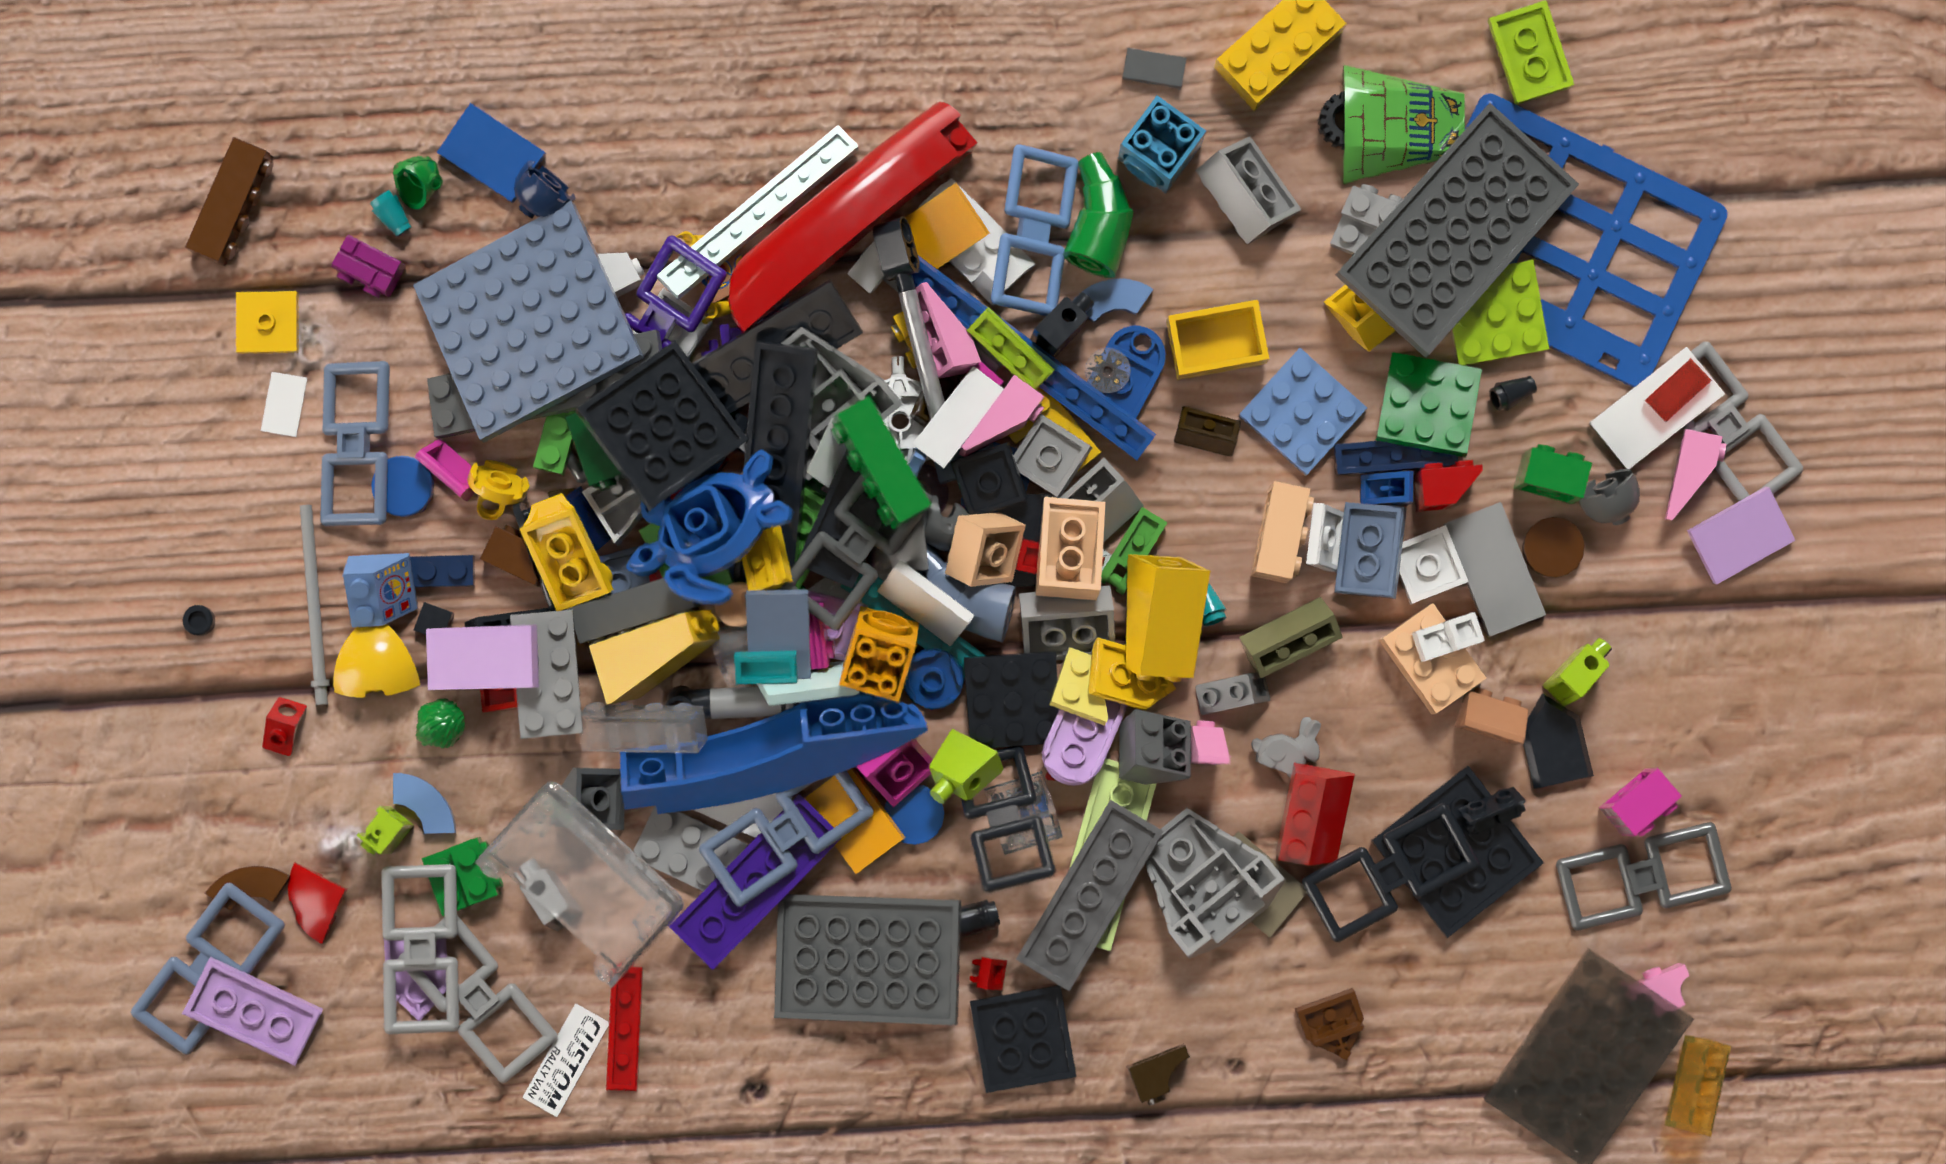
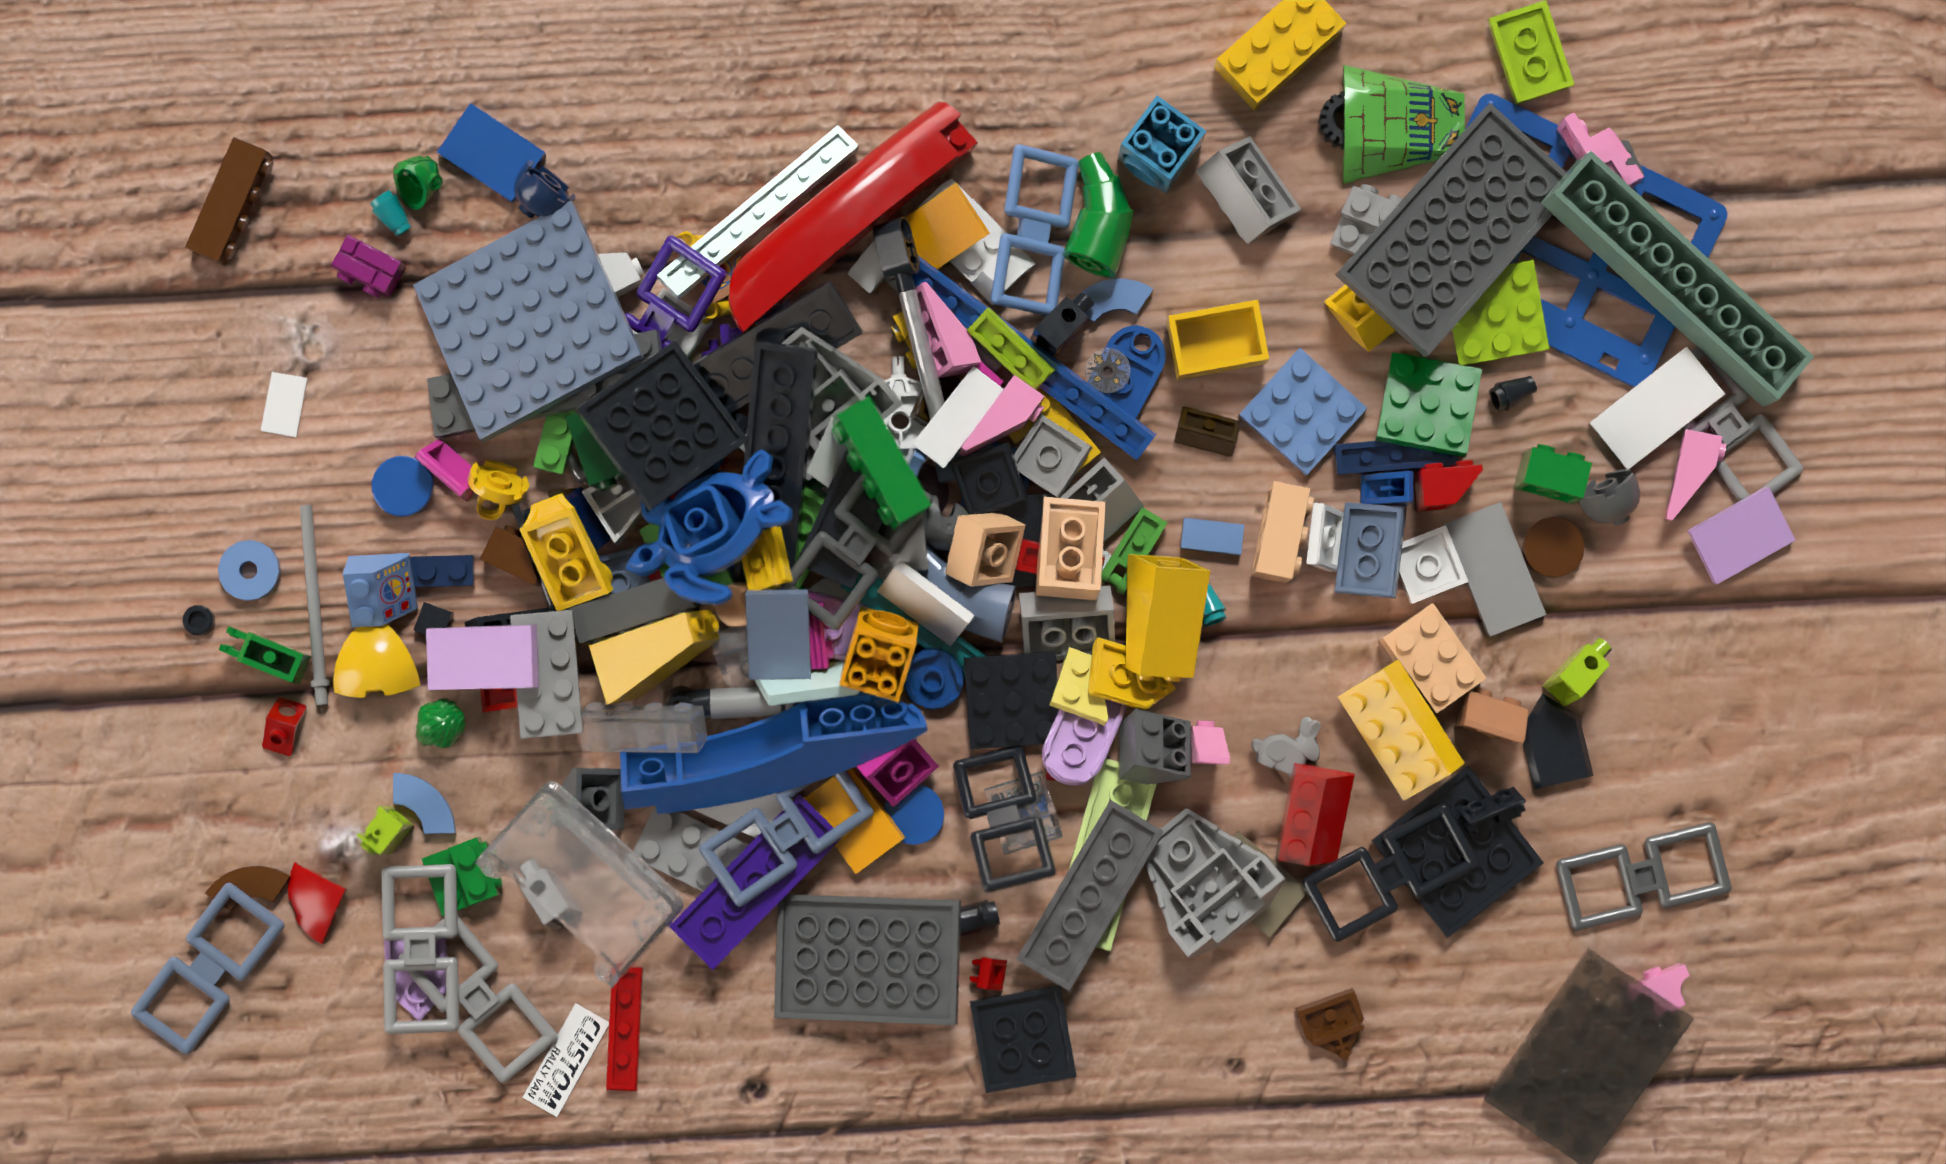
(231, 570): none -> medium blue tile
(252, 1011): lavender tile -> none
(267, 322): yellow plate -> none
(268, 656): none -> green hinge
(354, 443): sand blue bar -> none
(766, 667): teal tile -> none
(963, 767): lime torso -> none
(1153, 1073): dark brown arch -> none
(1154, 68): dark grey tile -> none
(1212, 536): none -> medium blue tile
(1232, 693): bracket -> none
(1291, 637): olive brick -> none
(1401, 730): none -> yellow brick
(1448, 637): white slope -> none
(1606, 145): none -> bright pink plate
(1641, 803): dark pink brick -> none
(1677, 279): none -> sand green brick
(1678, 390): clear red tile -> none
(1698, 1085): clear yellow brick -> none

